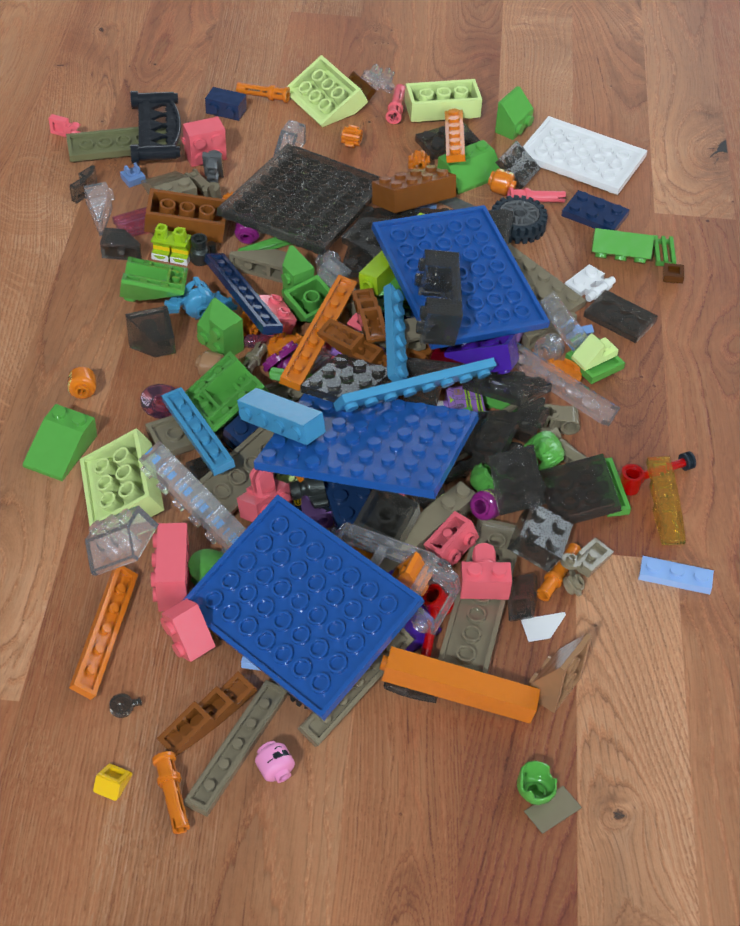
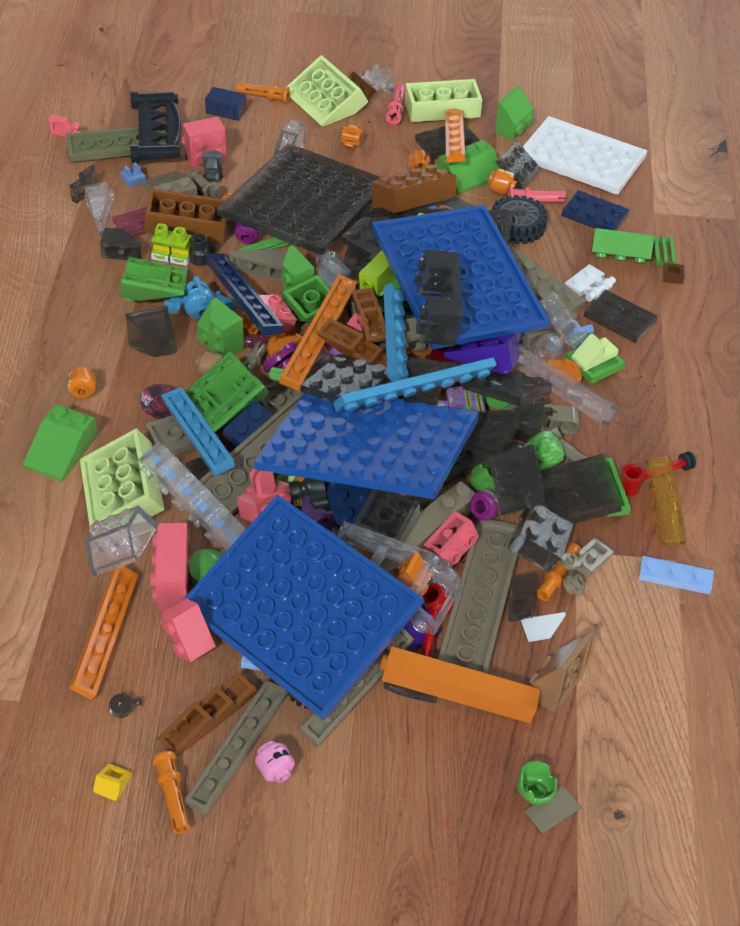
(281, 416): dark azure brick -> none
(484, 576): coral brick -> none

